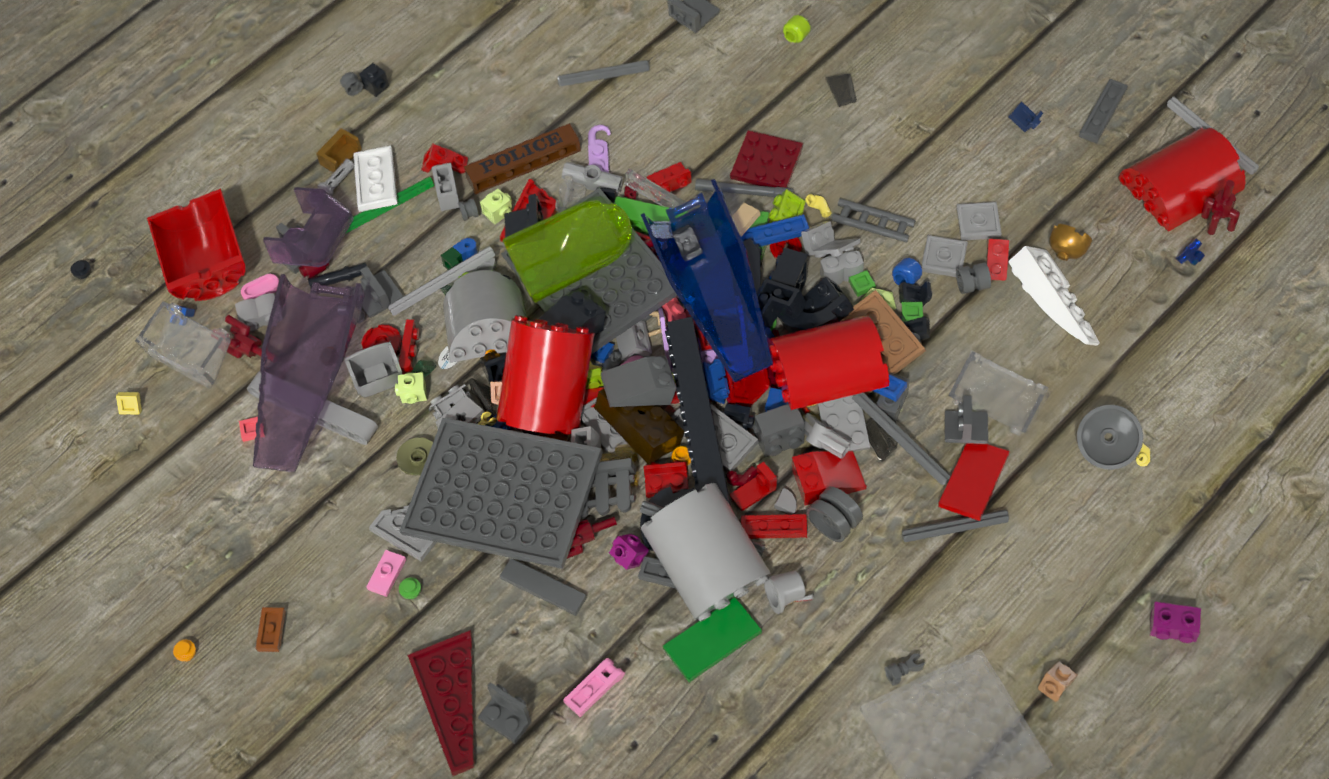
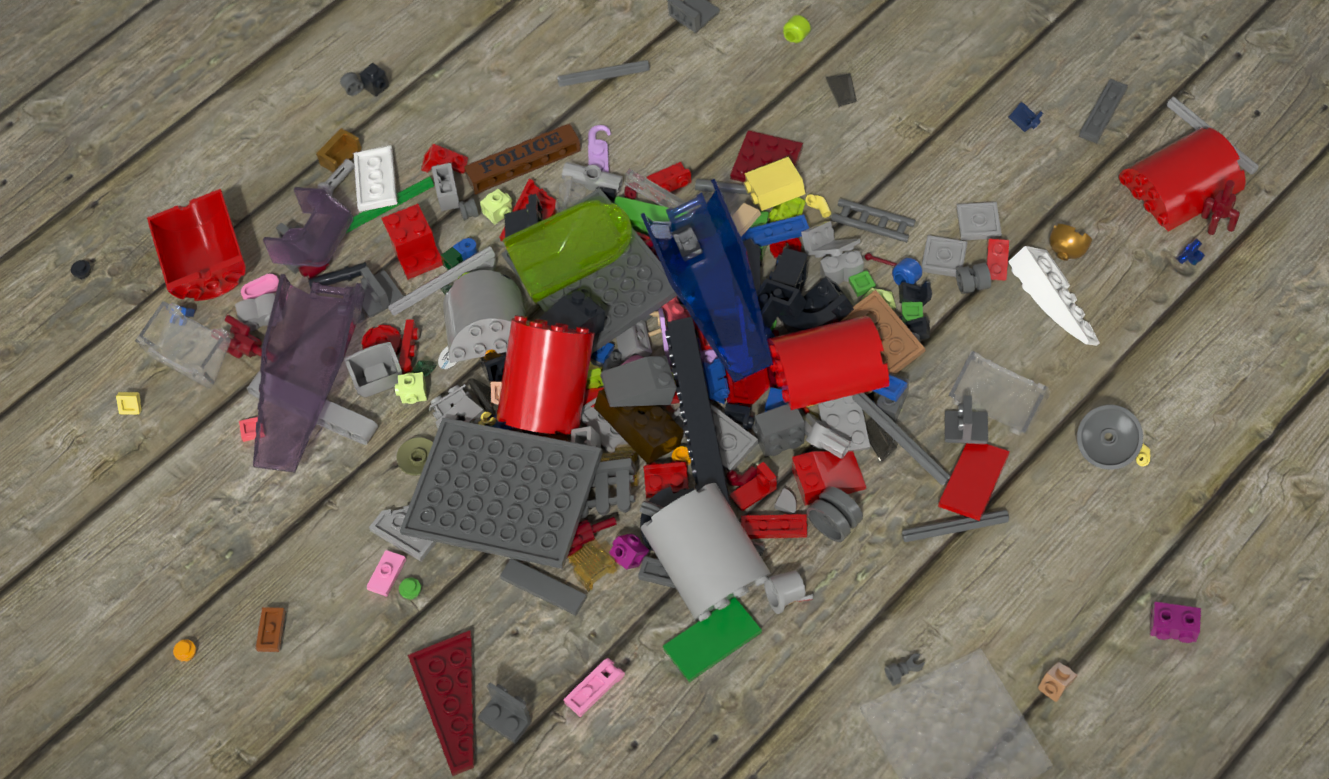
(412, 241): none -> red bracket
(591, 565): none -> clear yellow piece
(774, 184): none -> light yellow brick
(868, 256): none -> dark red hinge

